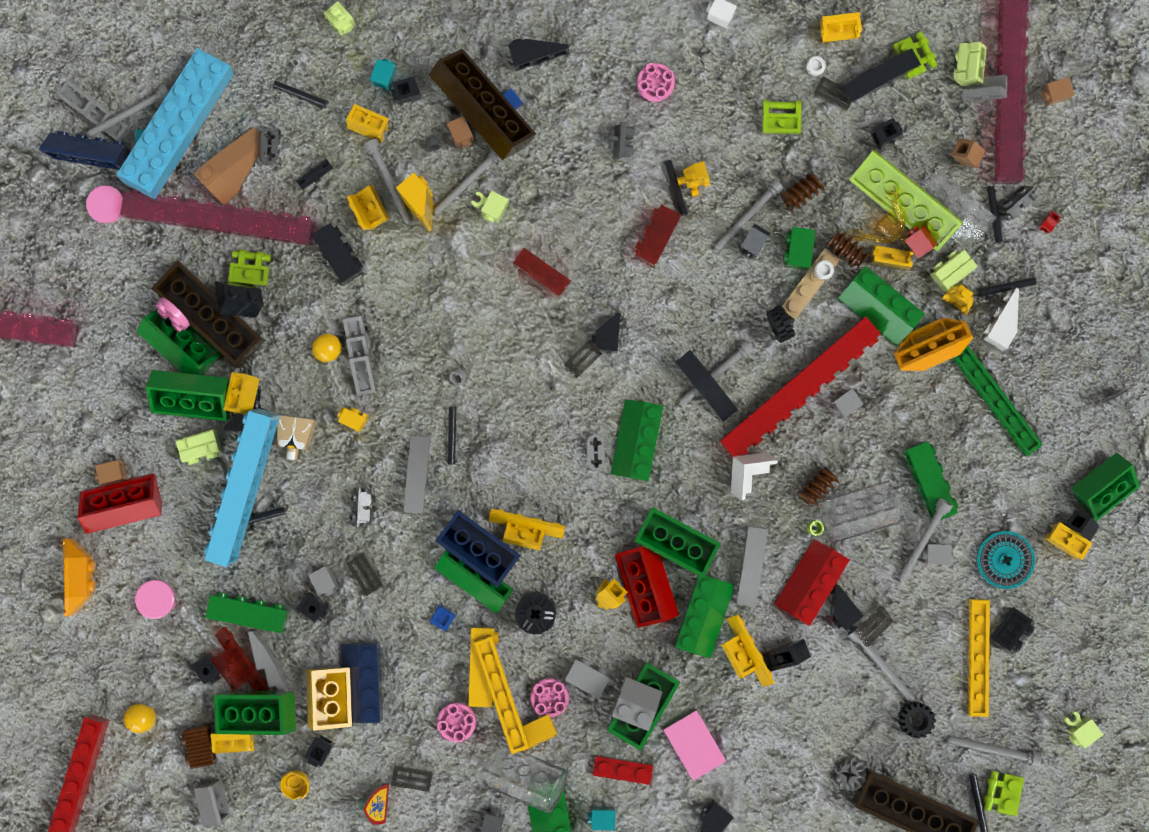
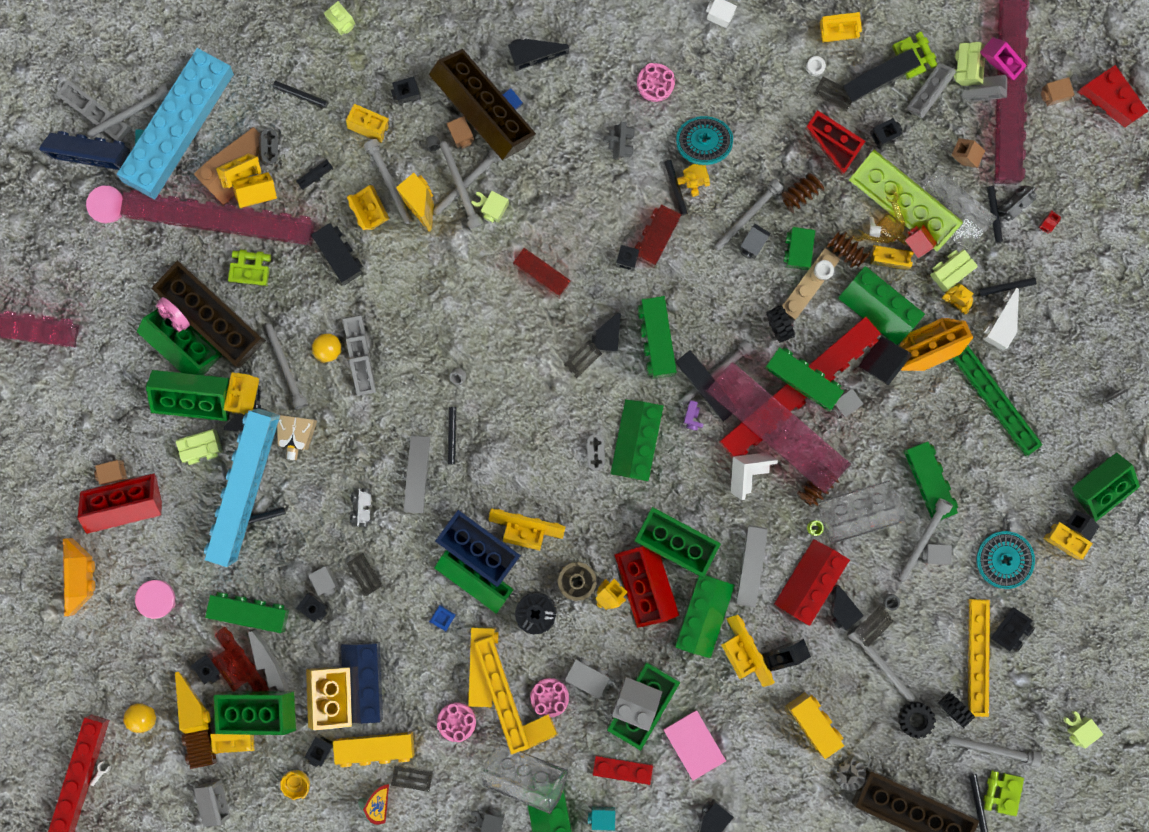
(100, 772): none -> white hand
(191, 711): none -> yellow slope
(238, 169): none -> yellow hinge
(238, 299): black slope -> none
(254, 189): none -> yellow hinge
(298, 400): none -> light grey piece
(352, 418): yellow brick -> none
(373, 748): none -> yellow brick
(383, 74): teal brick -> none
(473, 219): none -> light grey piece
(574, 570): none -> dark tan brick
(627, 257): none -> black bracket
(657, 337): none -> green brick
(692, 412): none -> medium lavender bracket
(714, 150): none -> piece
(778, 427): none -> clear pink plate
(781, 122): lime plate -> none
(804, 379): none -> green brick
(816, 724): none -> yellow brick
(835, 140): none -> red wedge
(874, 230): none -> white hand
(885, 360): none -> black tile
(891, 605): none -> dark grey hinge
(931, 90): none -> light grey tile
(956, 709): none -> black tyre
(1003, 58): none -> dark pink slope
(1115, 96): none -> red wedge

